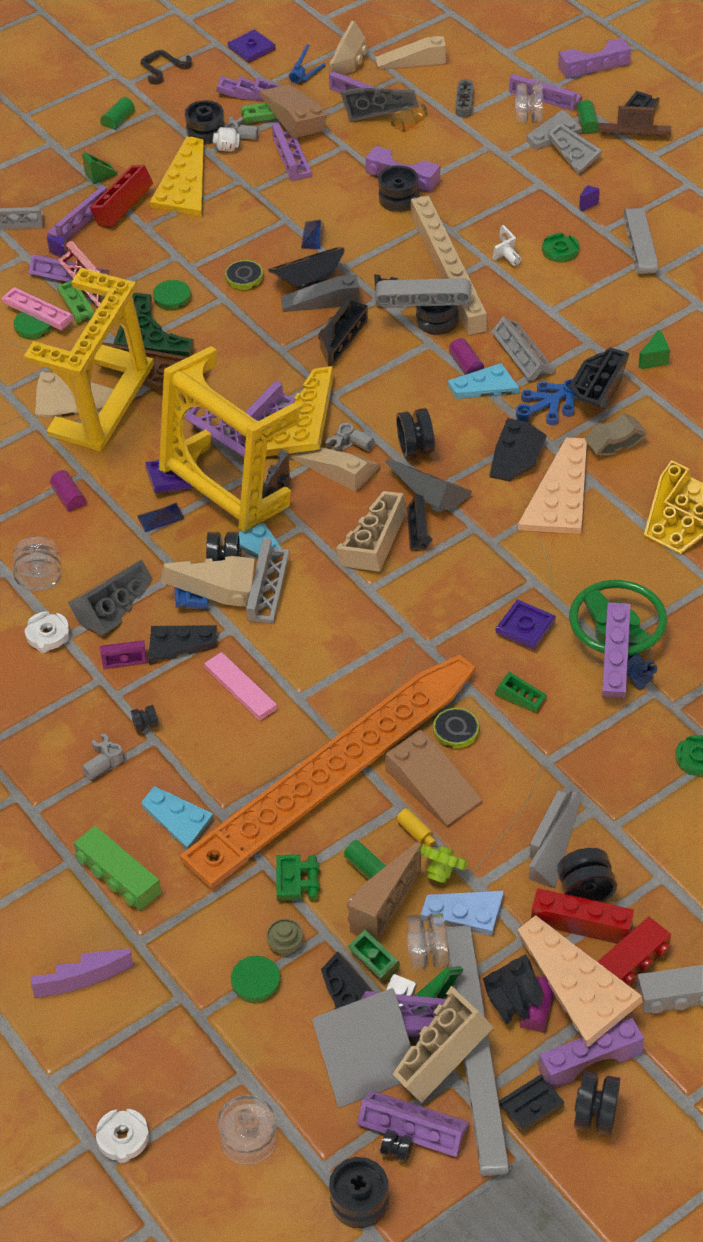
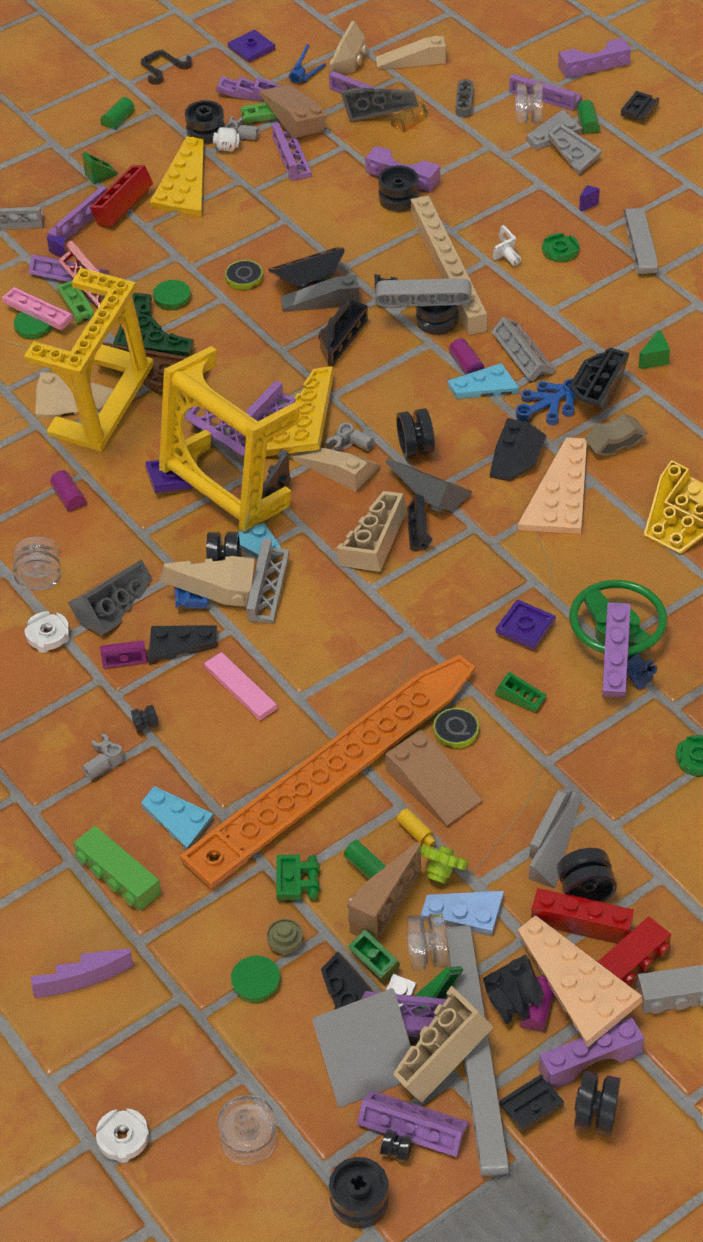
(160, 517): clear blue slope -> none
(312, 234): clear blue slope -> none
(635, 120): reddish brown bracket -> none

